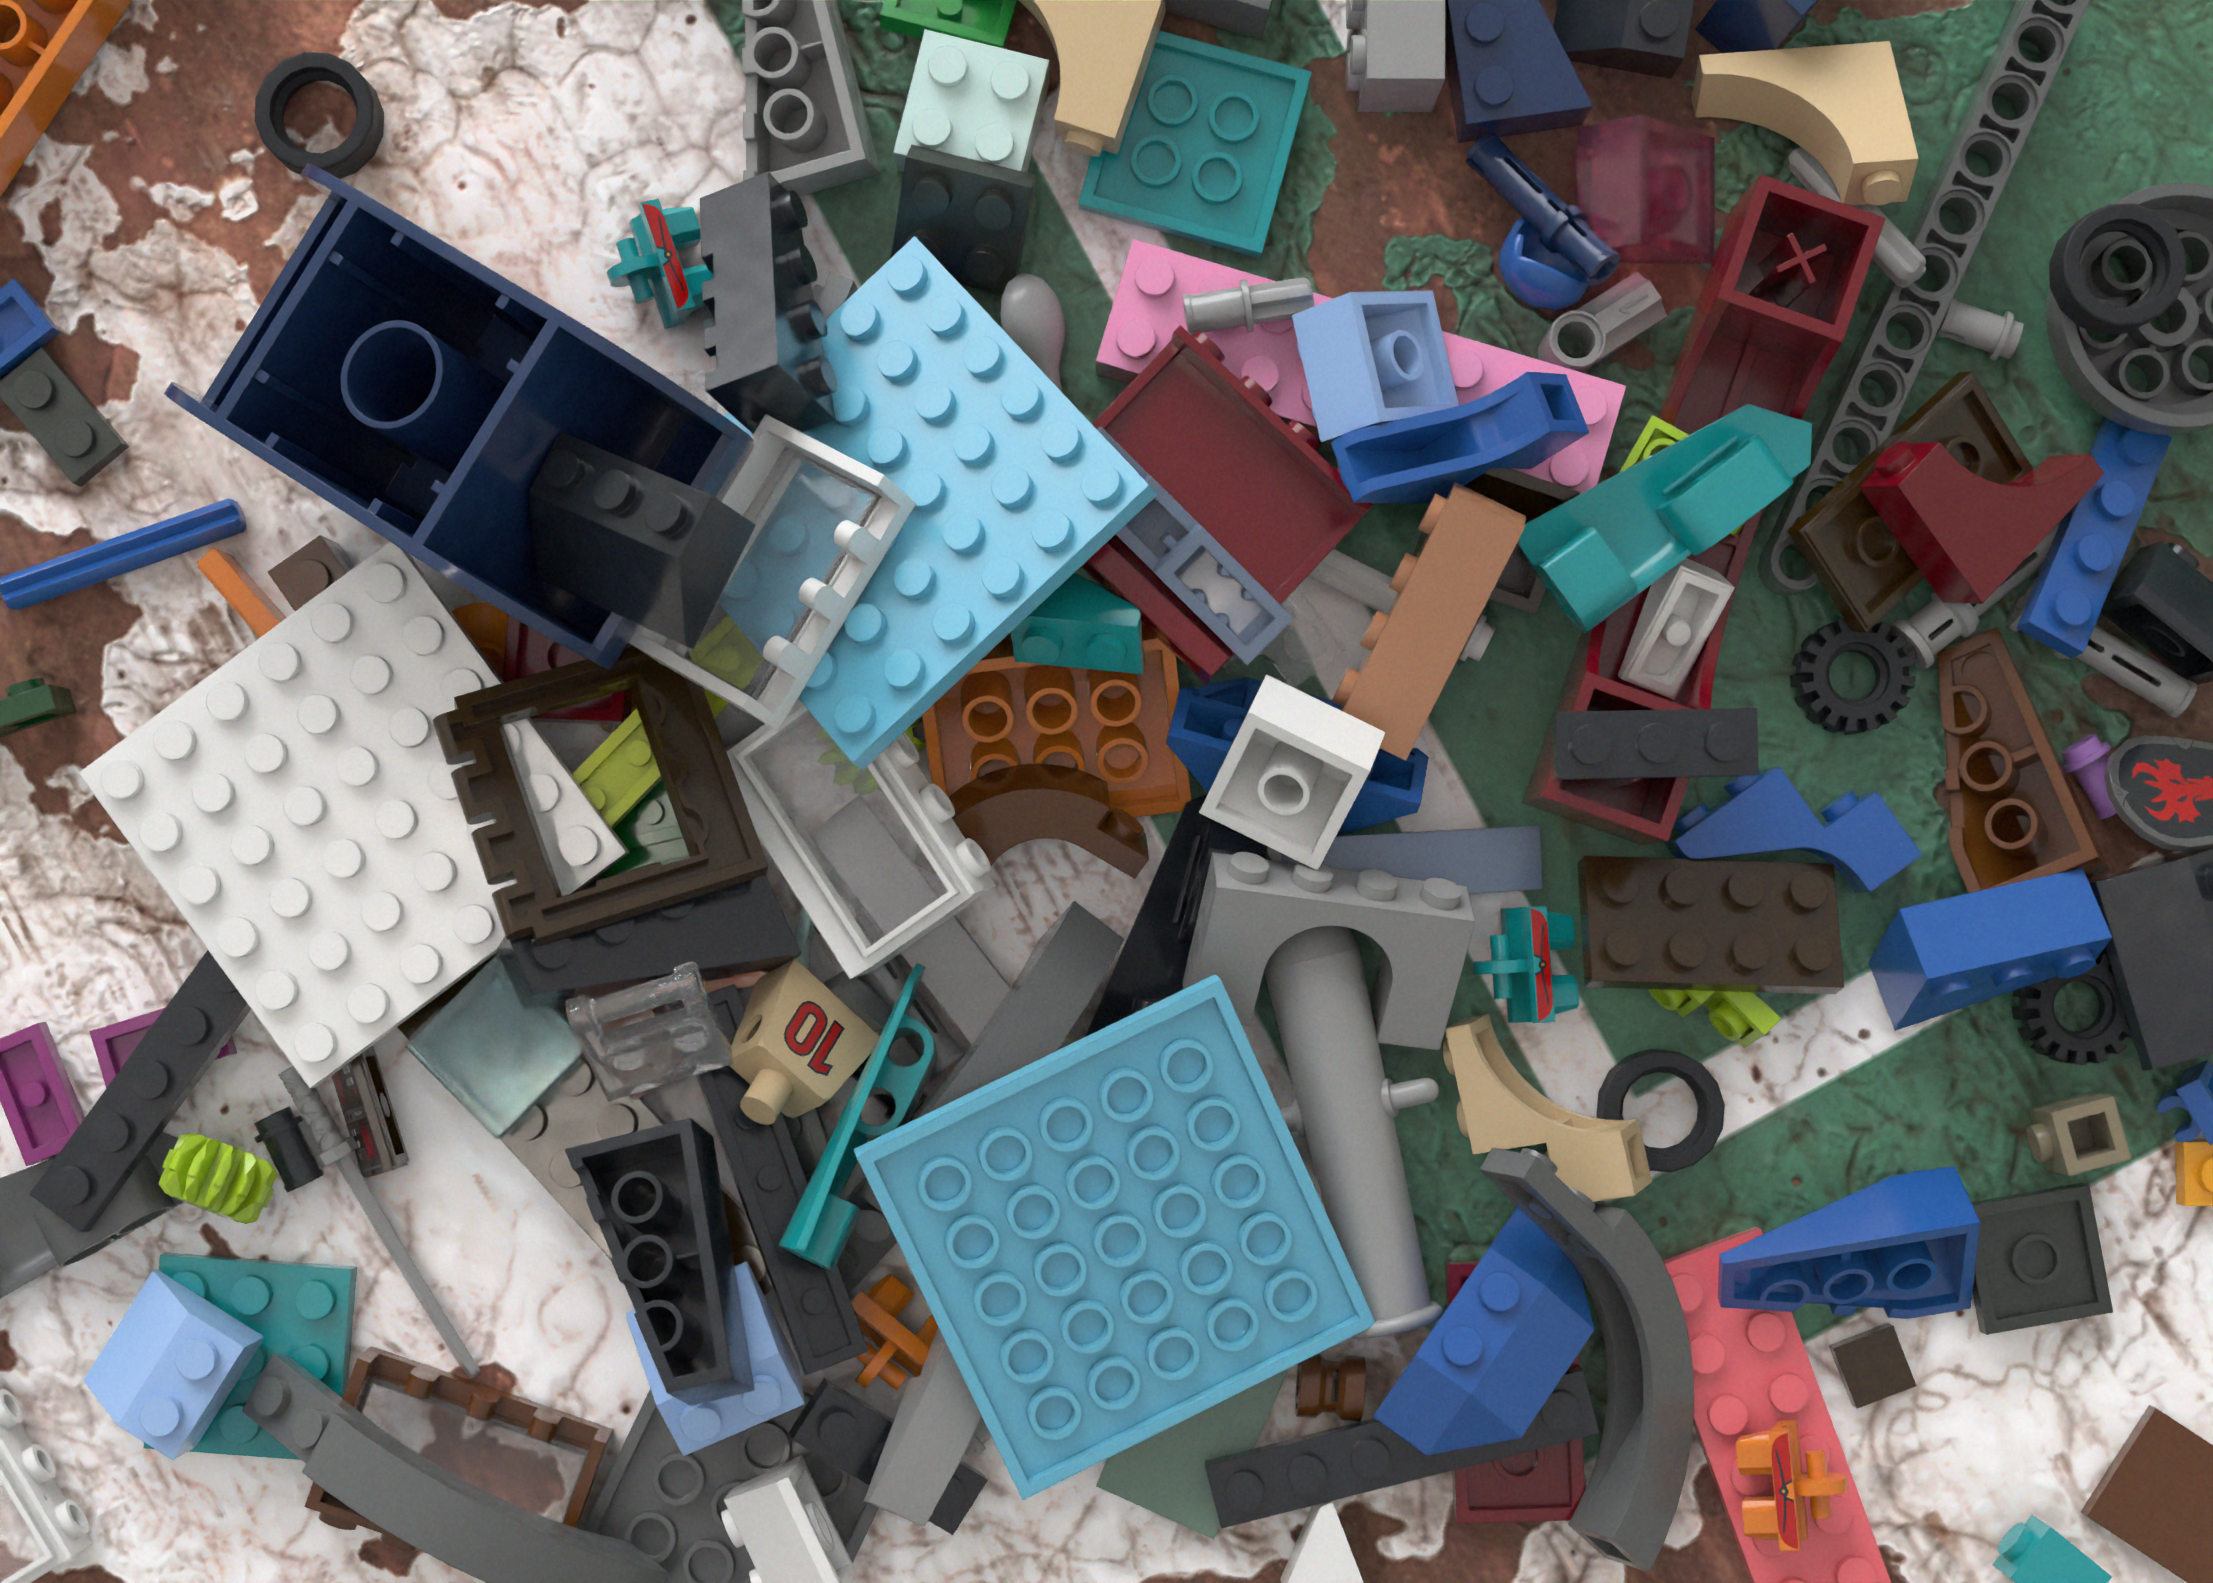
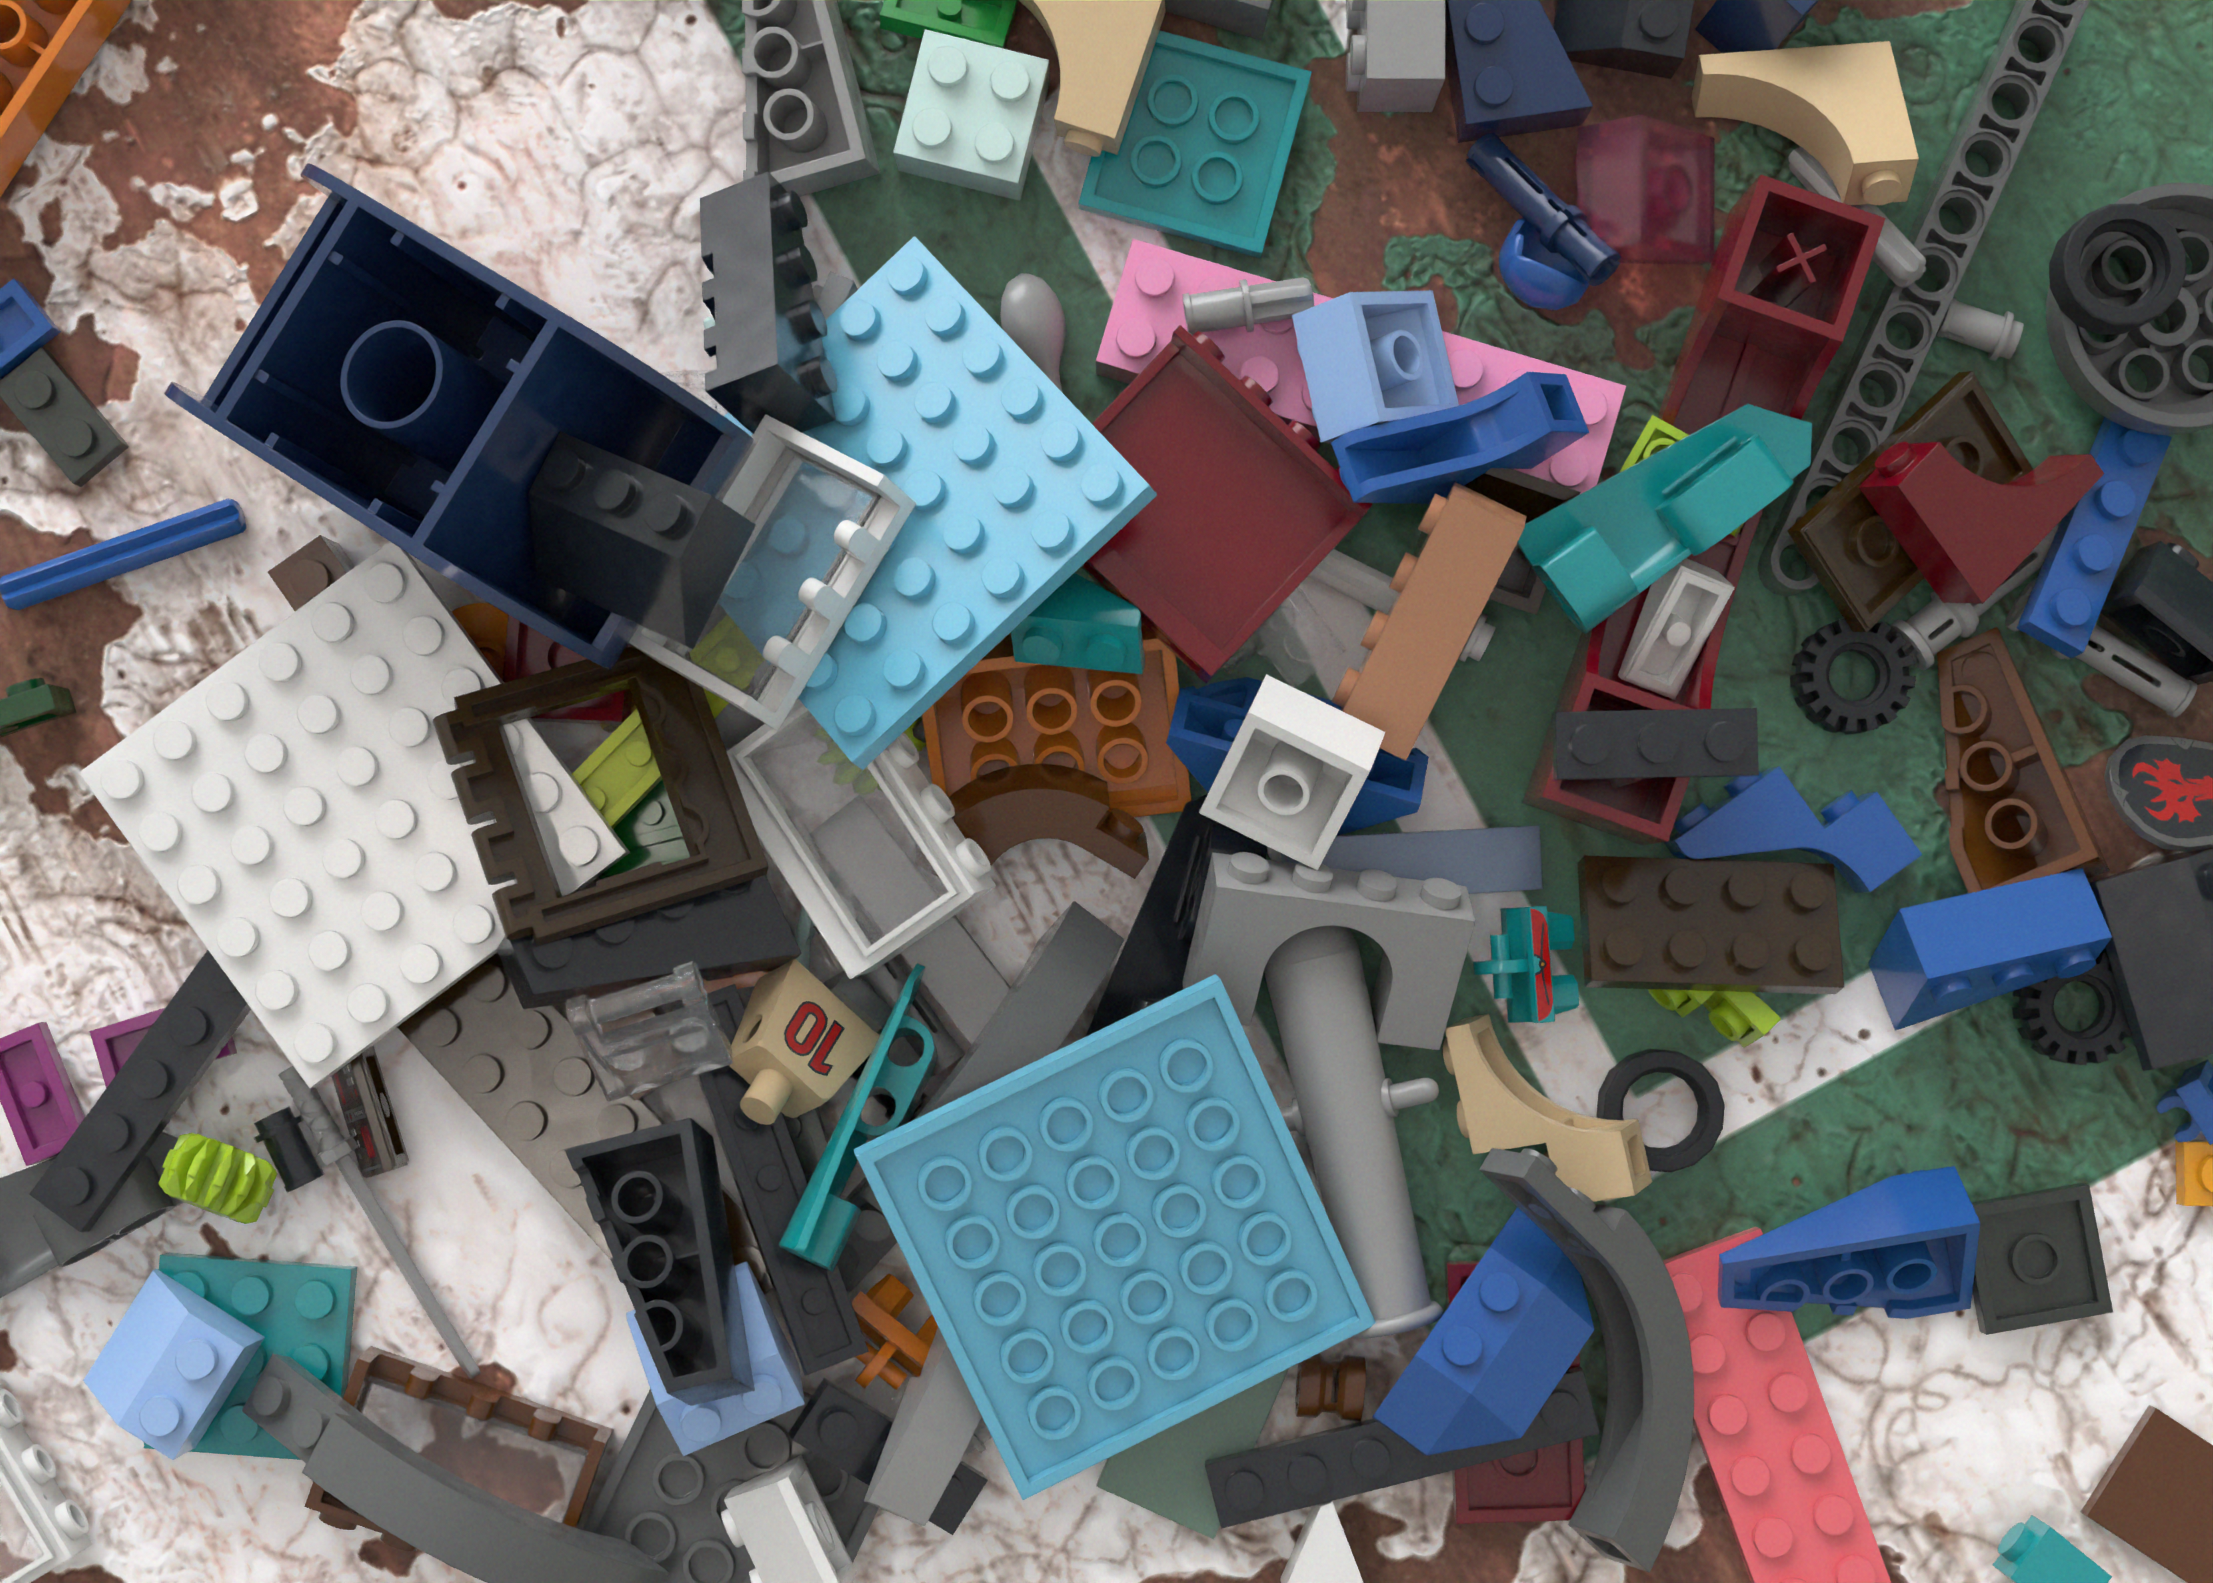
(240, 591): orange tile -> none
(287, 80): black tyre -> none
(495, 1051): clear light blue plate -> none
(658, 238): teal hips -> none
(965, 215): pearl dark grey plate -> none
(1201, 571): sand blue slope -> none
(1605, 323): light grey piece -> none
(1784, 1514): orange hips -> none
(1872, 1365): dark brown tile -> none
(2077, 1134): dark tan brick -> none
(2088, 762): medium lavender pin -> none

